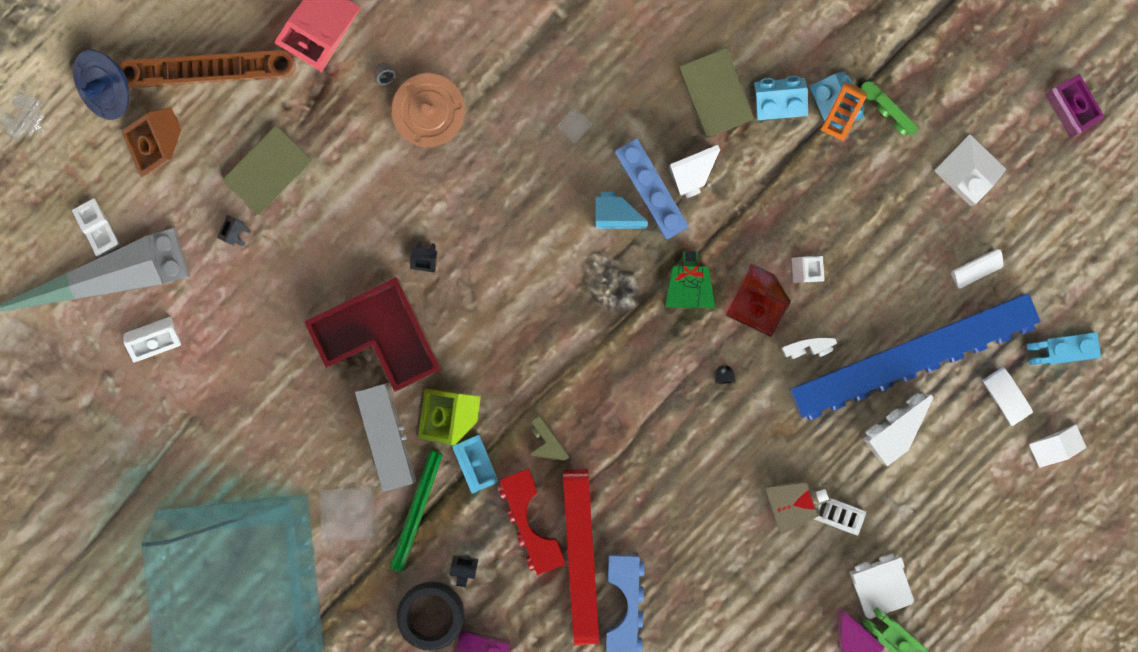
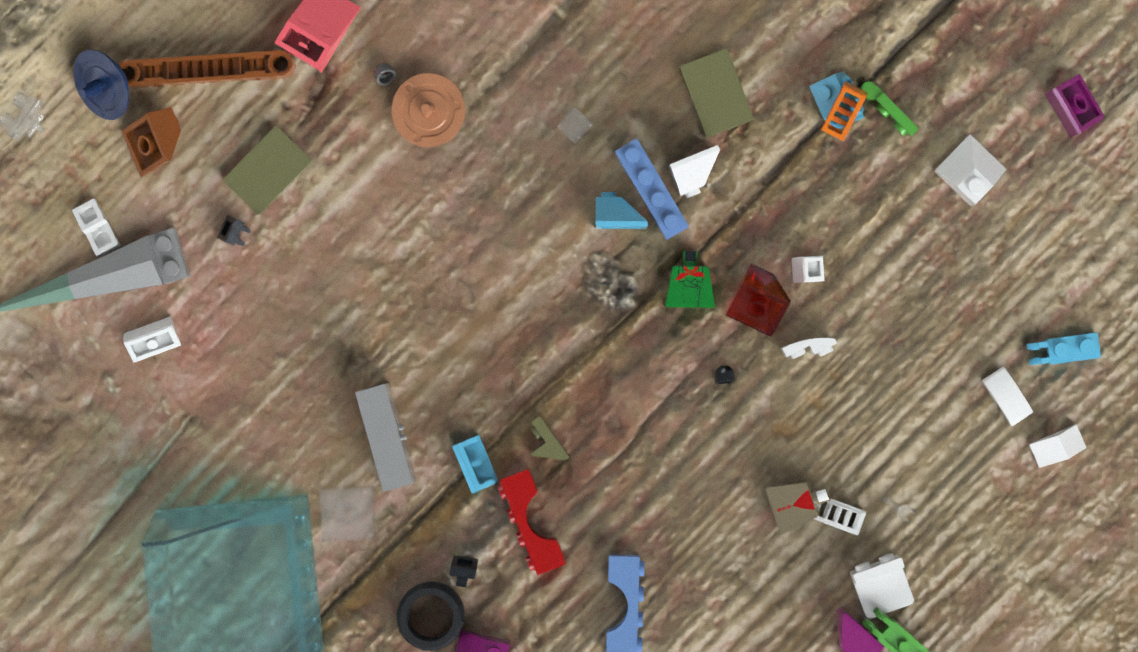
(377, 320): dark red piece -> none
(416, 511): green axle -> none
(423, 259): black tile -> none
(447, 415): lime slope -> none
(581, 557): red beam -> none
(781, 98): medium azure bracket -> none
(898, 432): white slope -> none
(915, 355): blue brick -> none
(977, 268): white slope -> none

